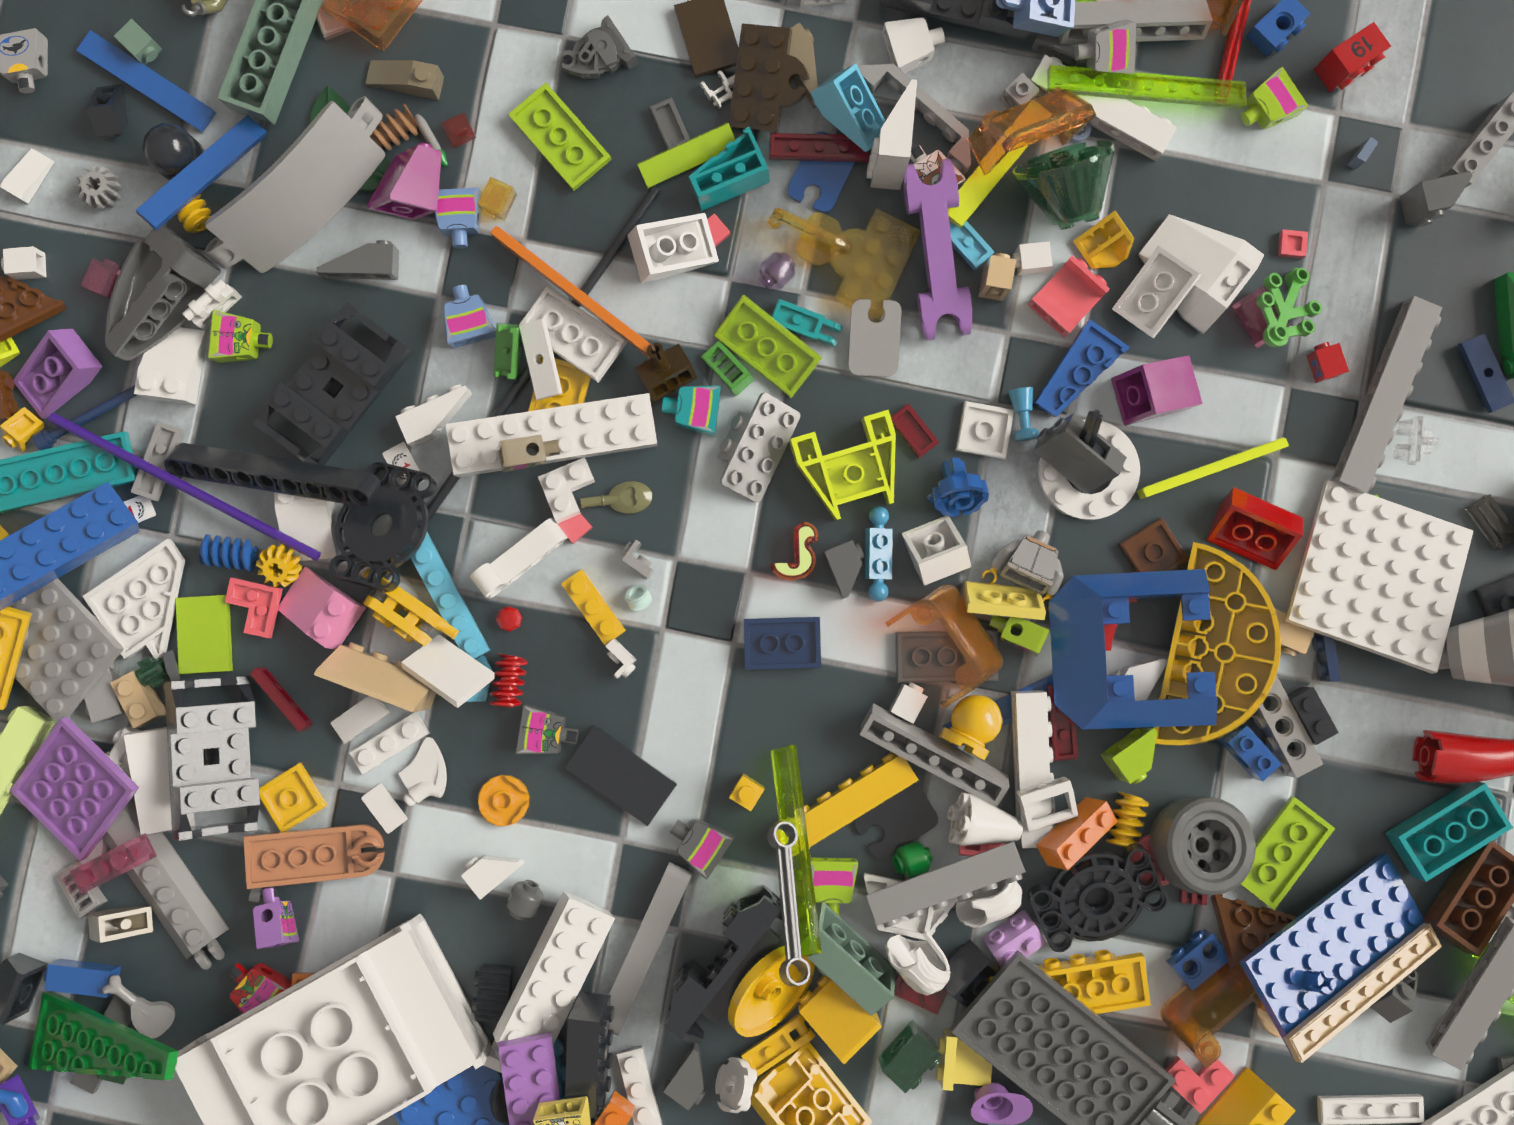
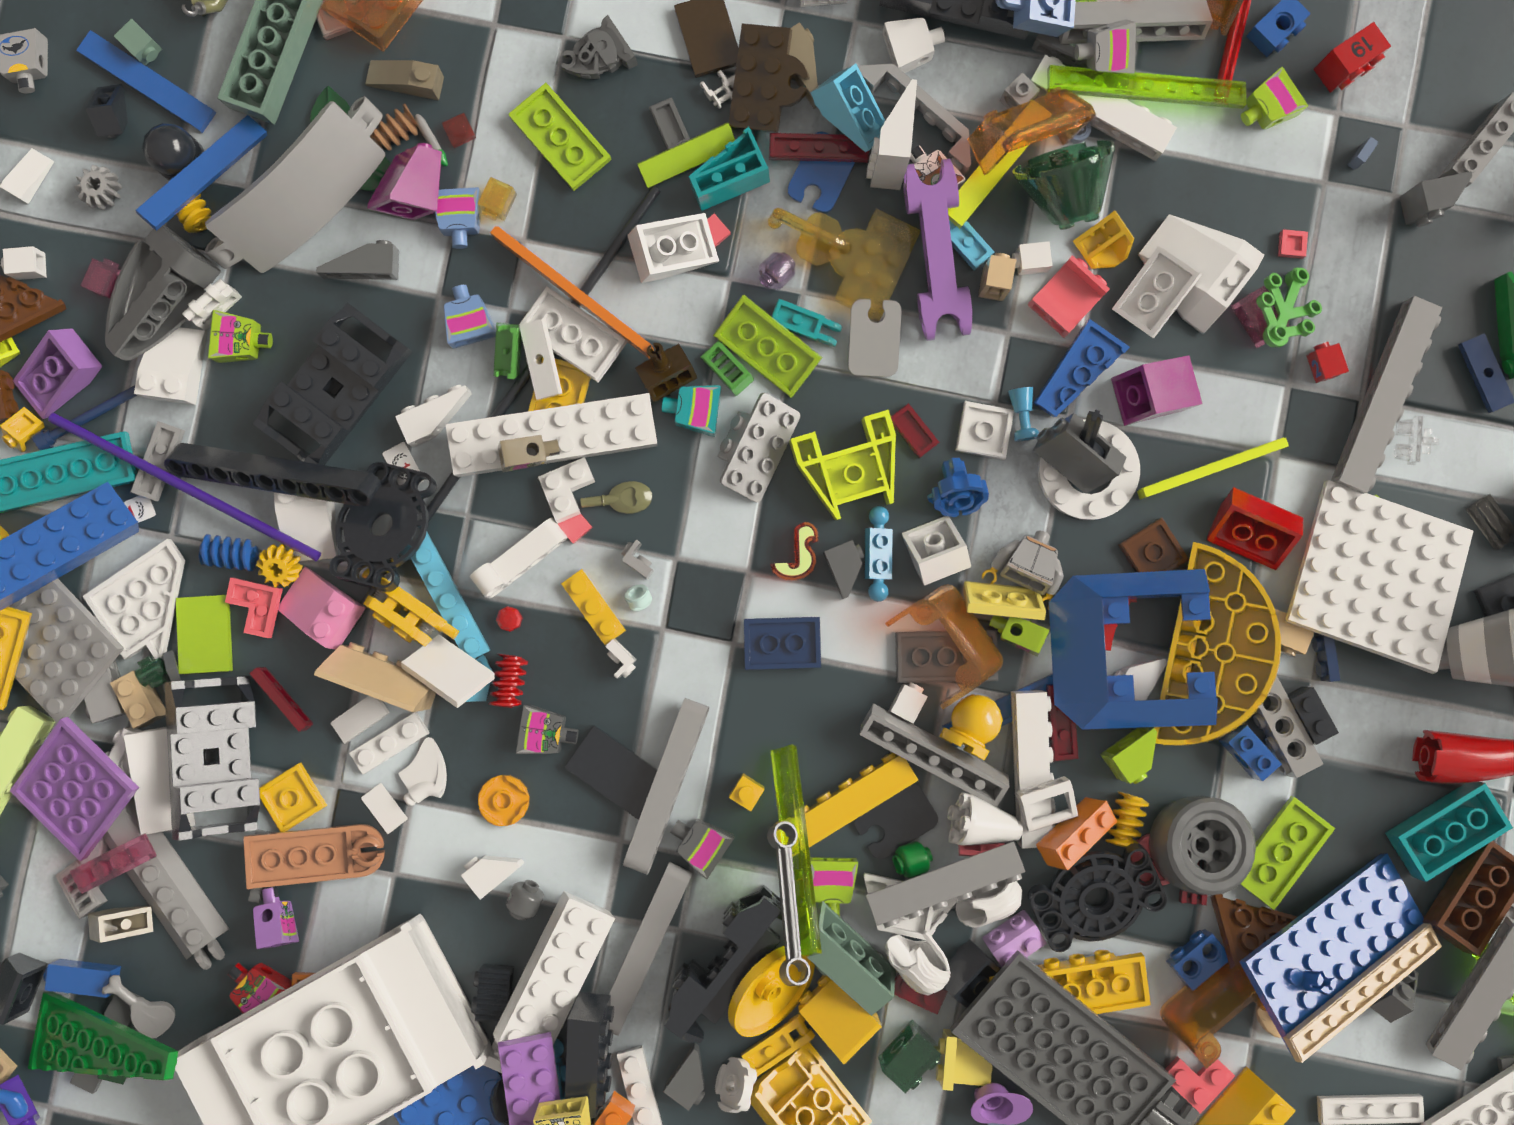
(666, 786): none -> light grey beam

